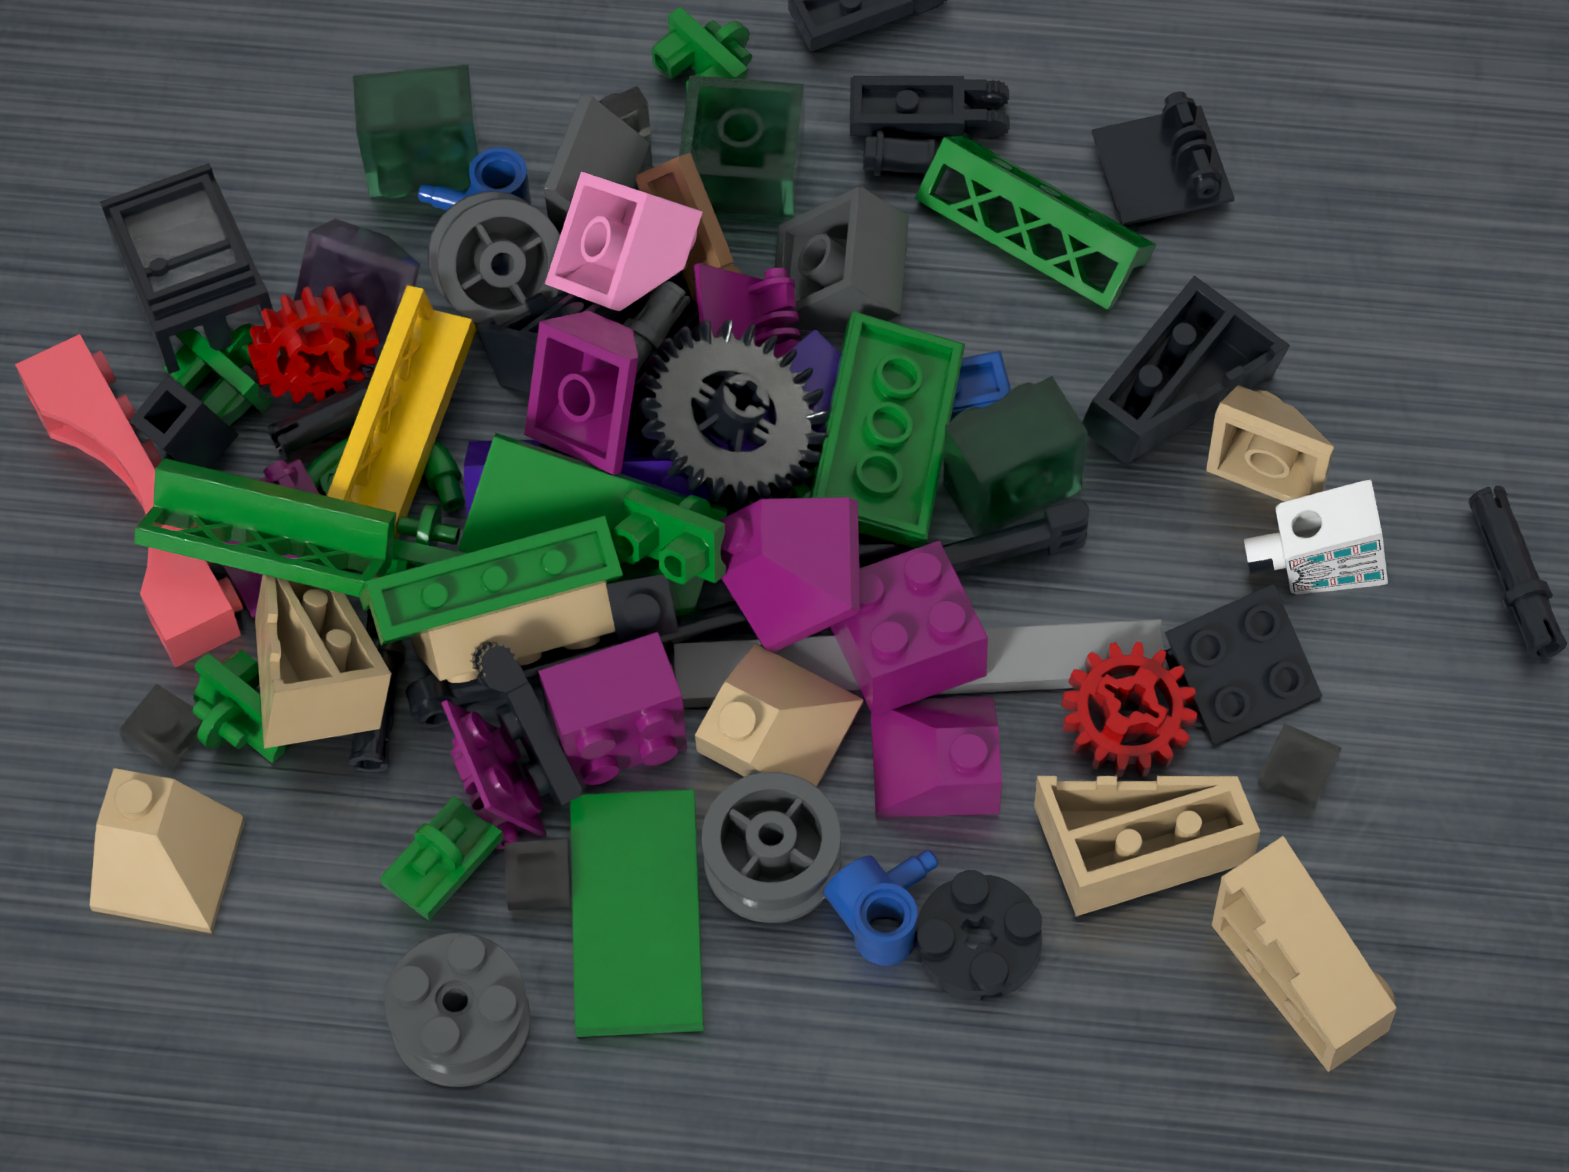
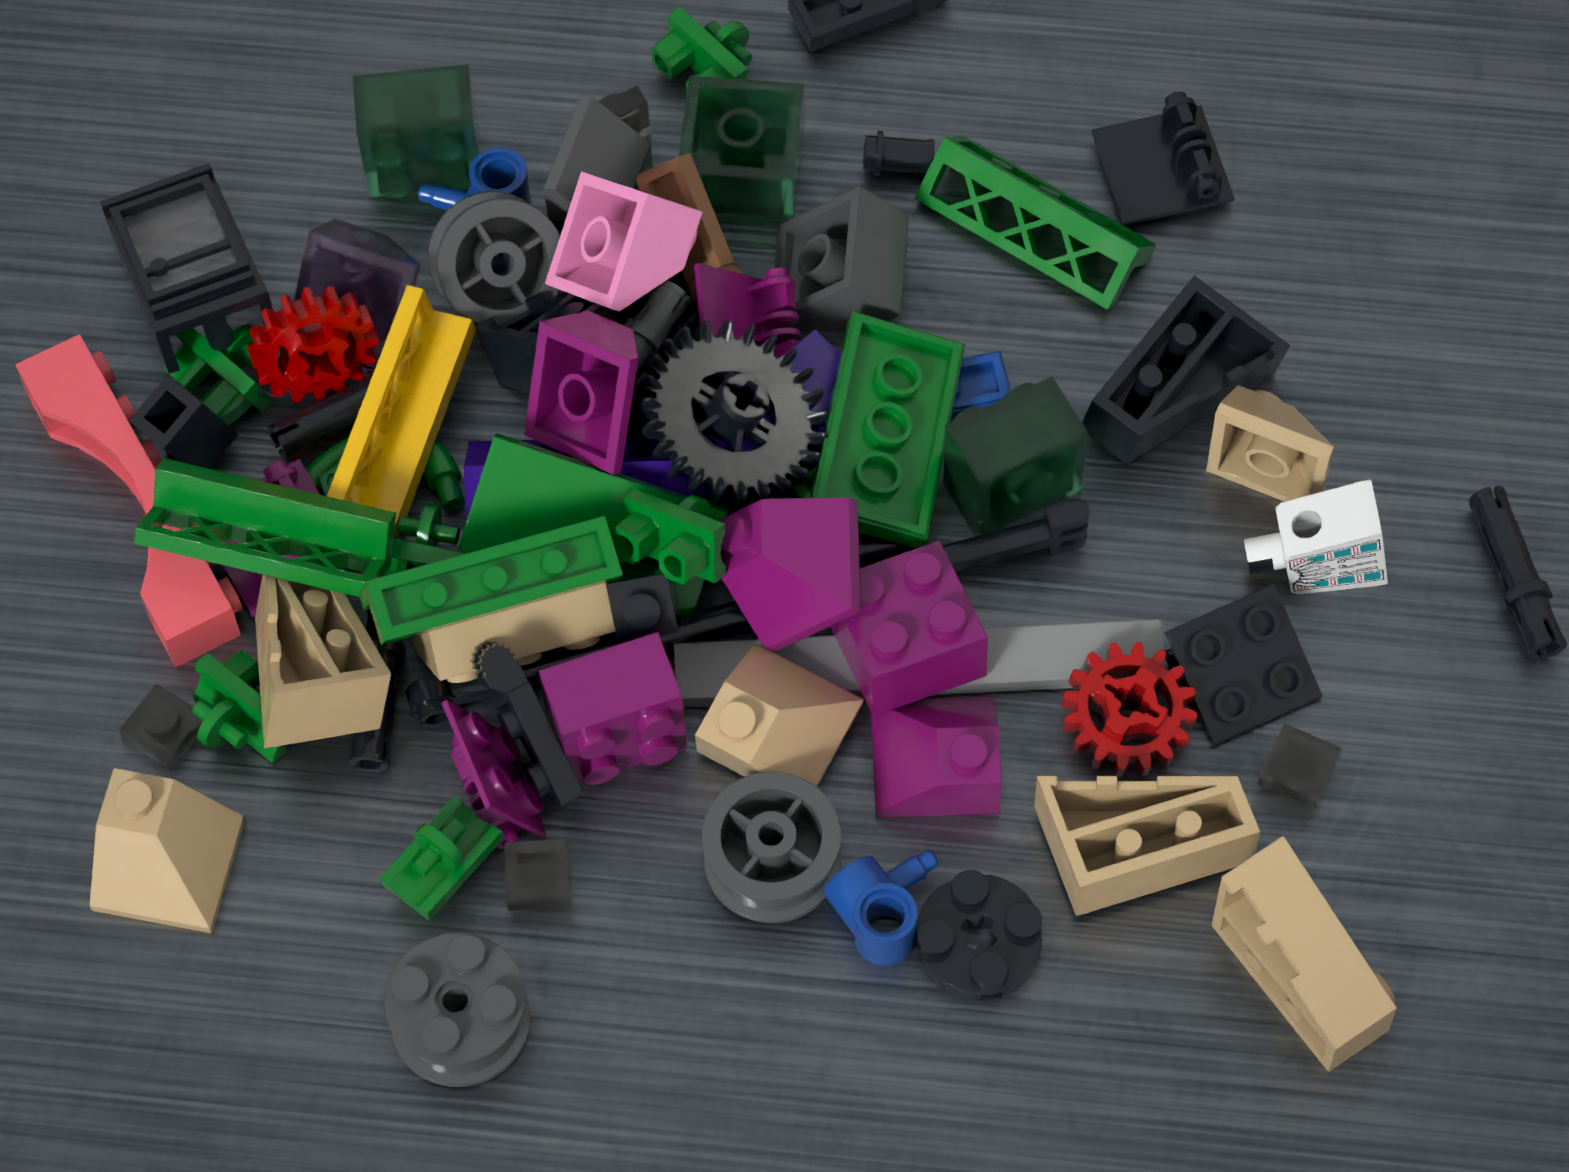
(636, 913): green tile -> none
(927, 106): black hinge -> none

